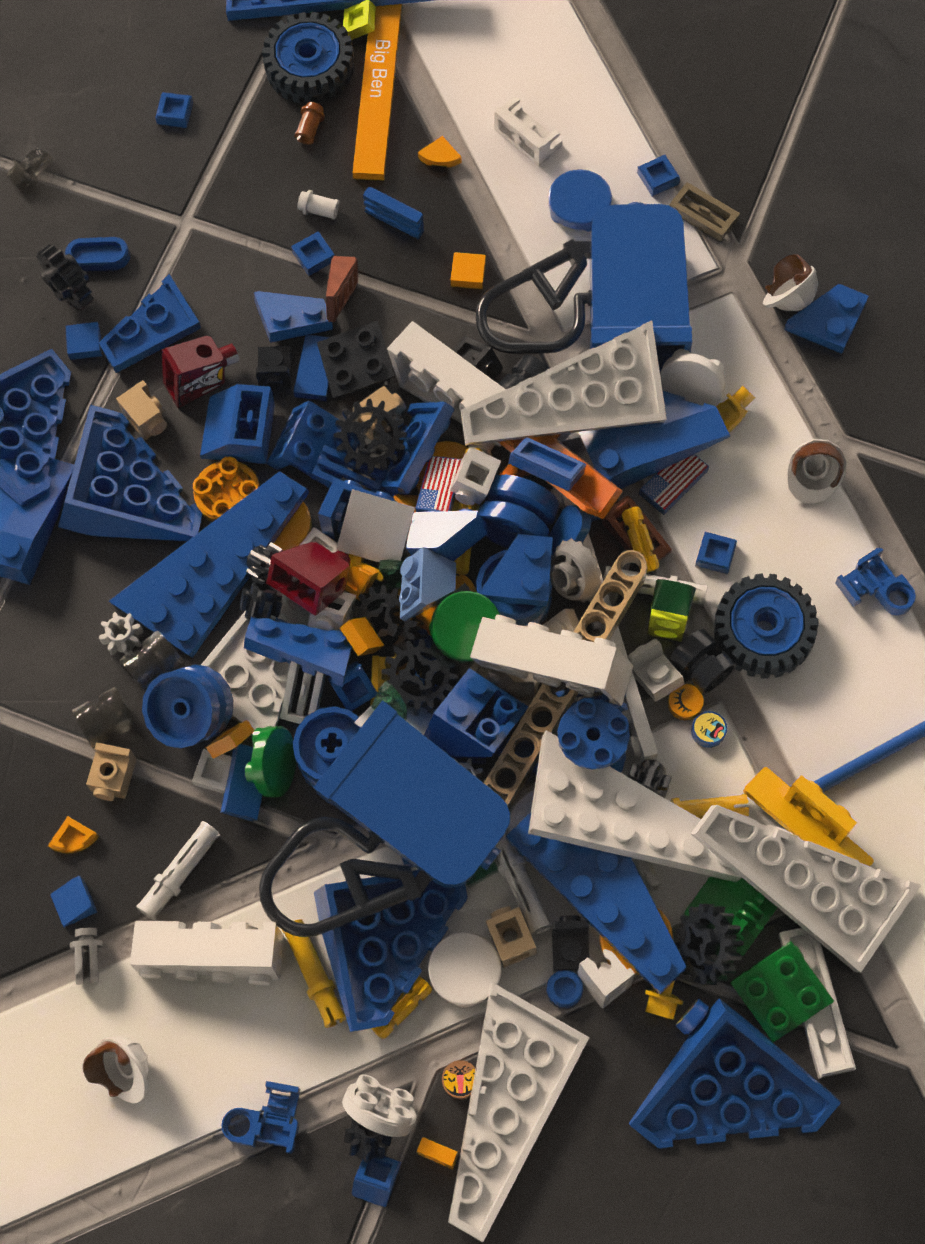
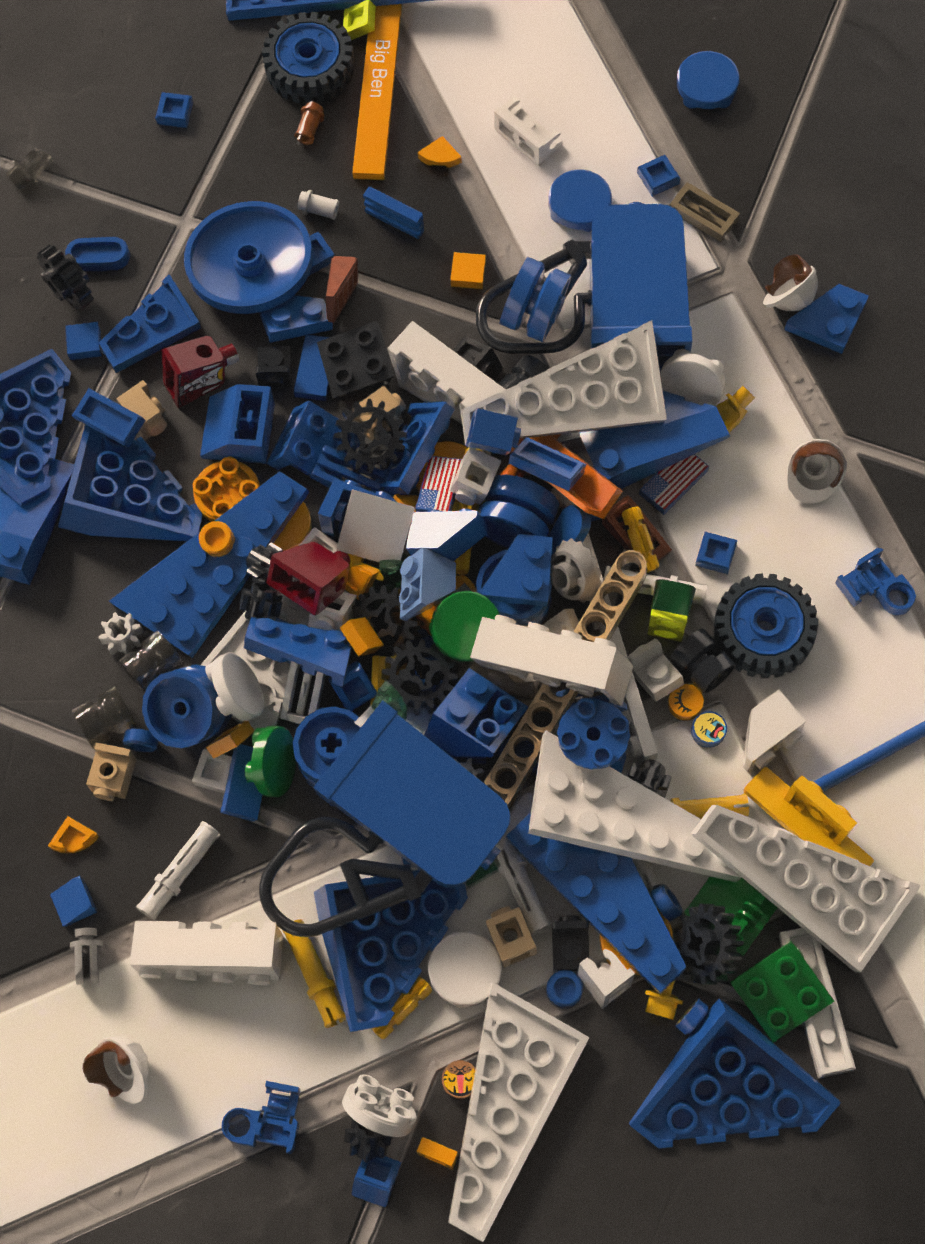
(108, 418): none -> blue tile
(140, 740): none -> blue tile
(216, 539): none -> light orange tile
(236, 687): none -> white tile
(248, 257): none -> blue dish
(493, 432): none -> blue brick
(532, 298): none -> blue wheel
(666, 902): none -> blue tile
(707, 80): none -> blue tile
(769, 728): none -> white slope

